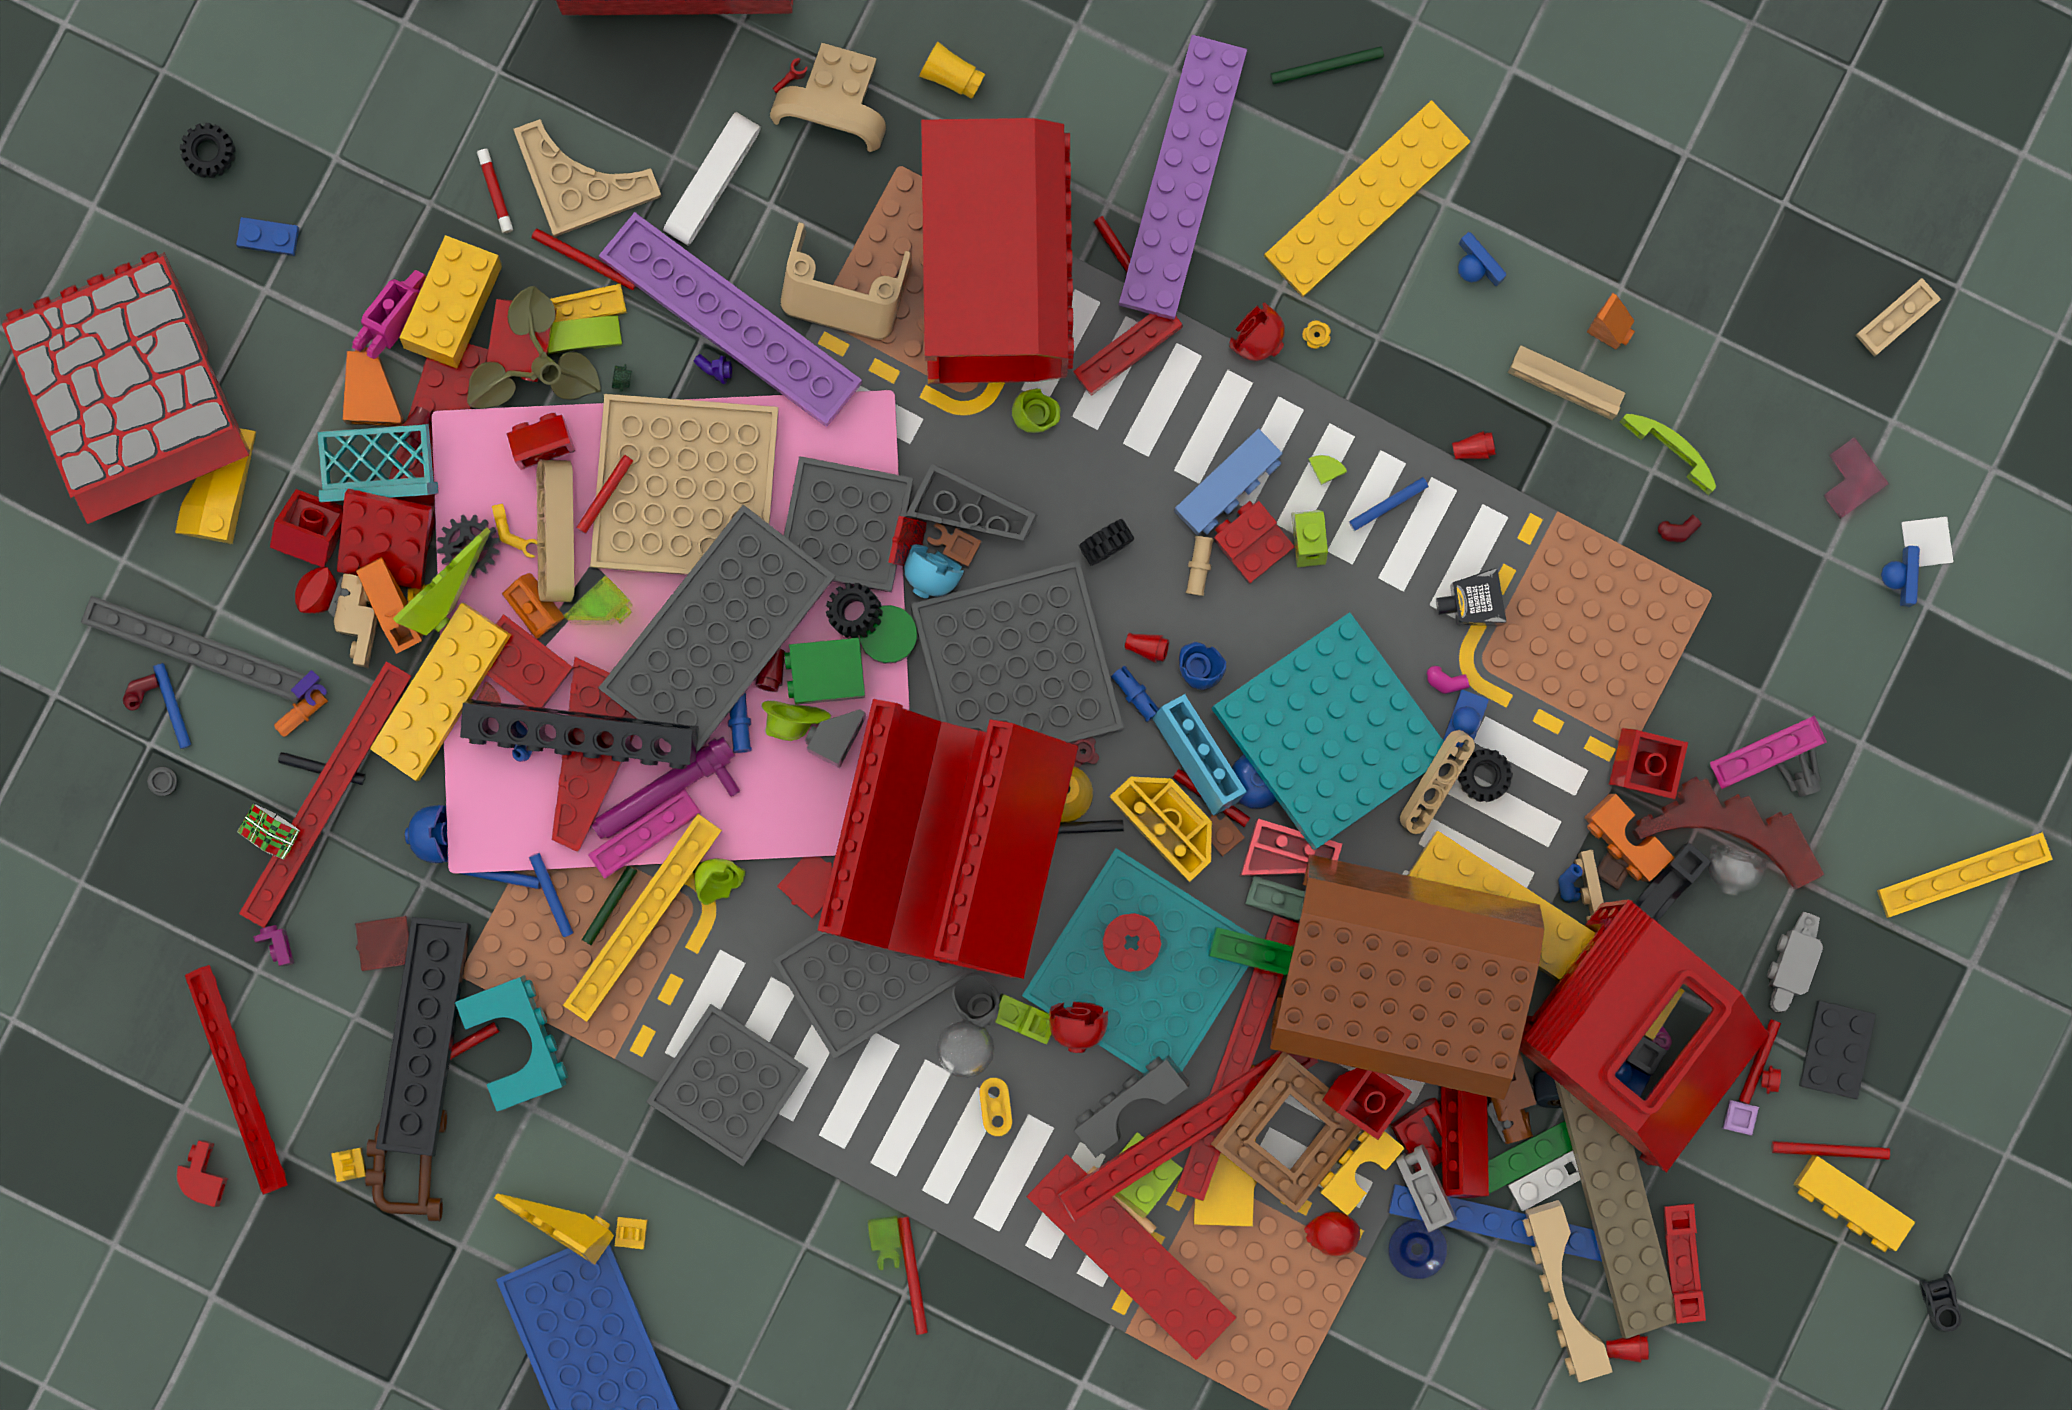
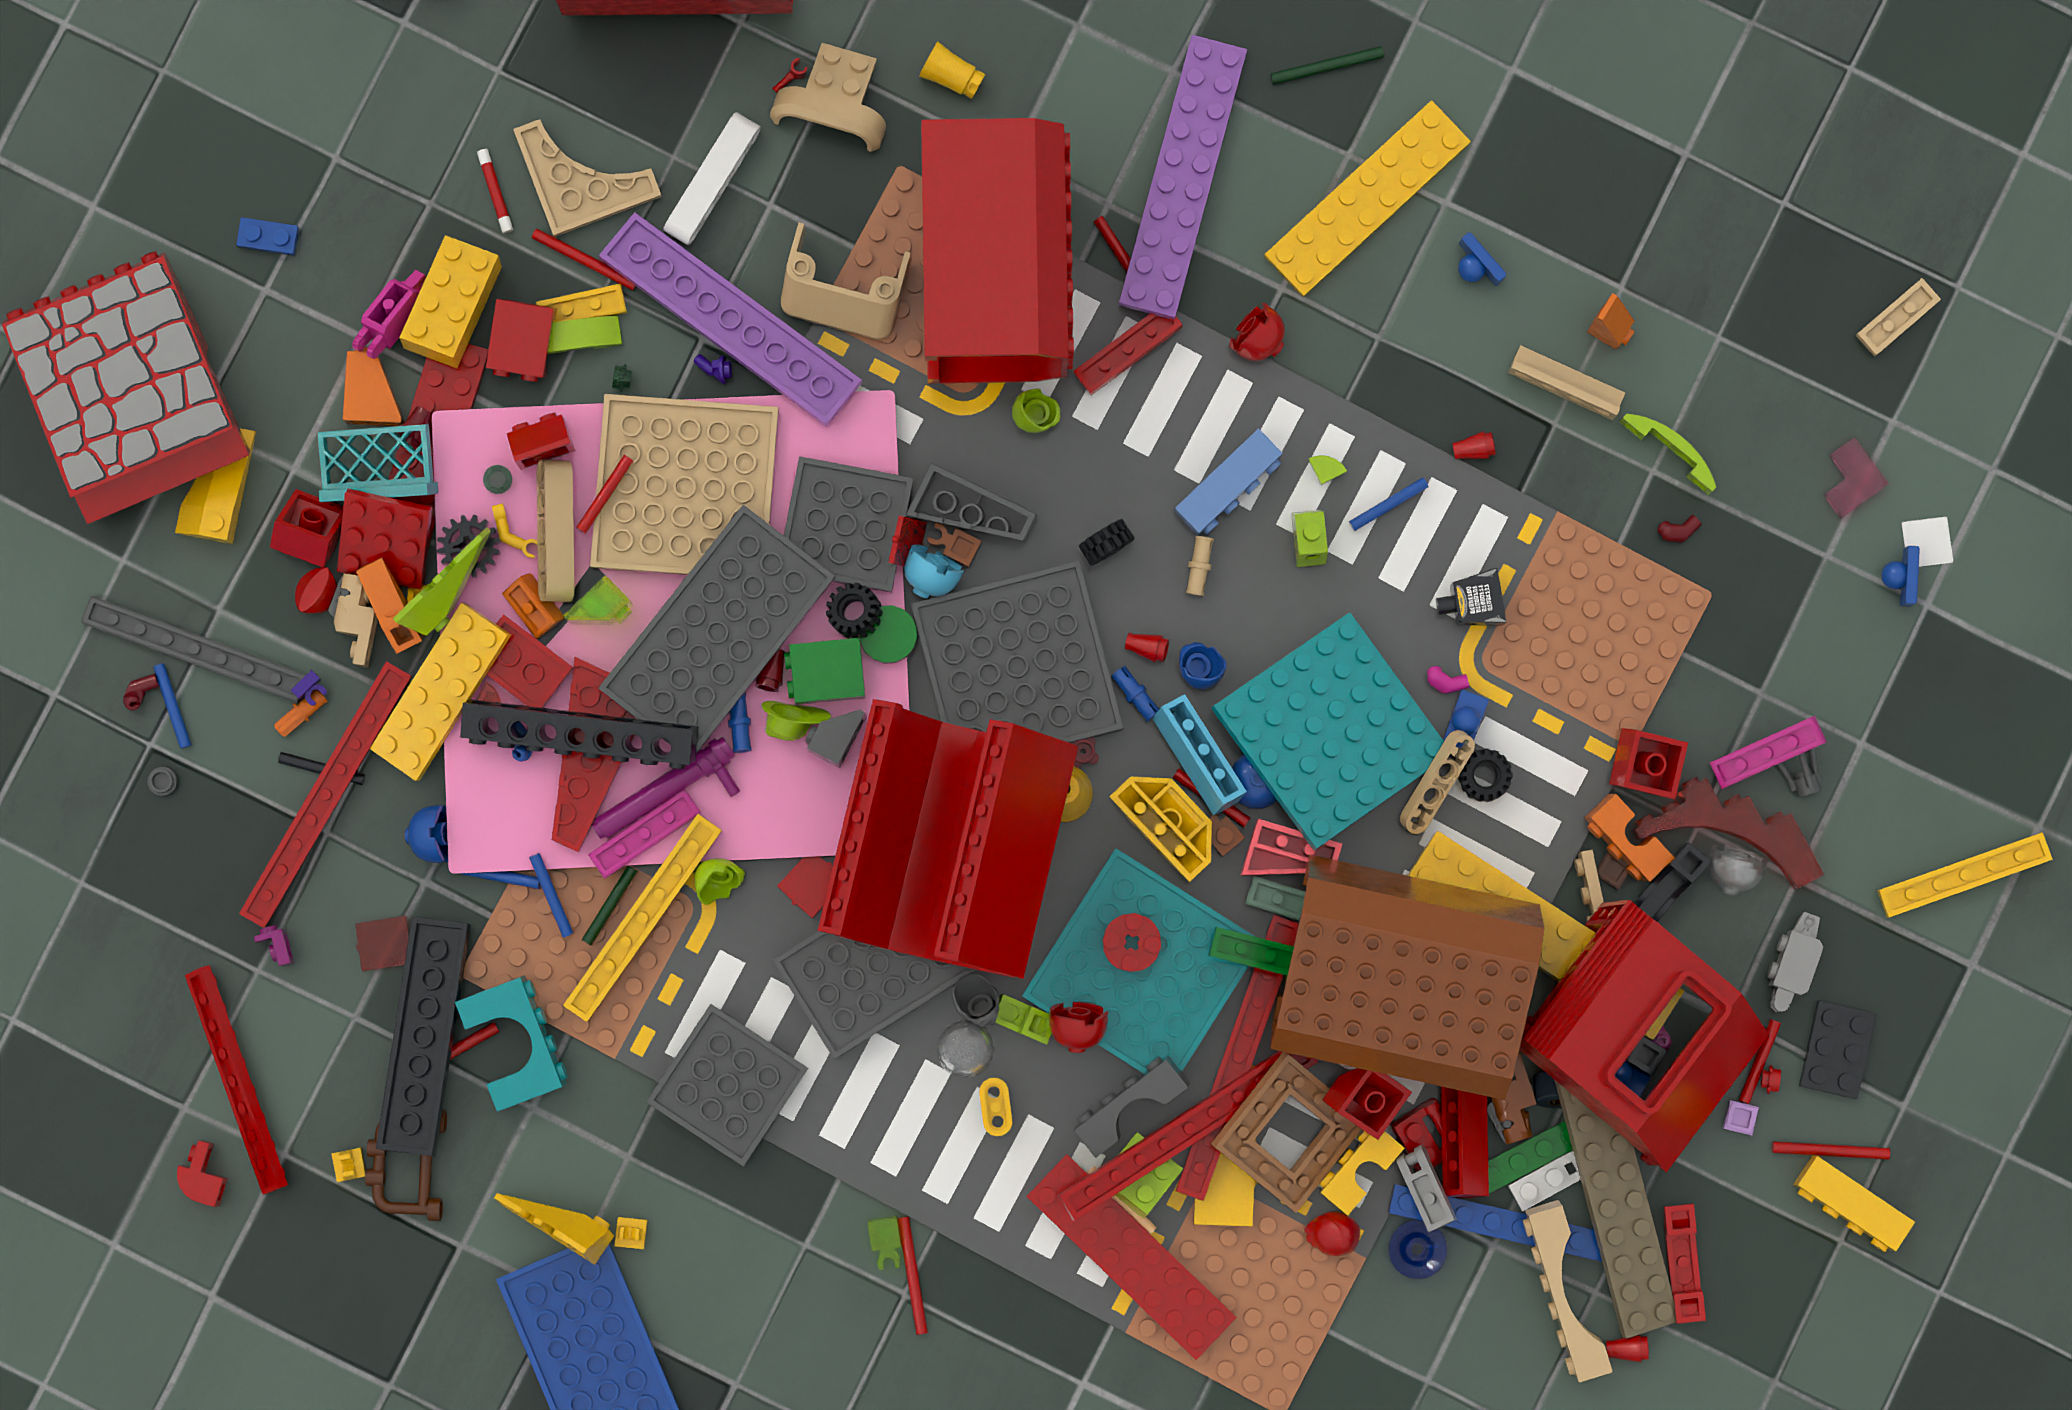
(201, 134): black tyre -> none
(268, 834): piece -> none
(497, 479): none -> clear green plate
(569, 379): olive plant -> none
(1091, 826): black bar -> none
(1252, 541): red plate -> none
(1315, 342): yellow plate -> none
(1566, 884): blue arm -> none
(1940, 1301): black piece -> none

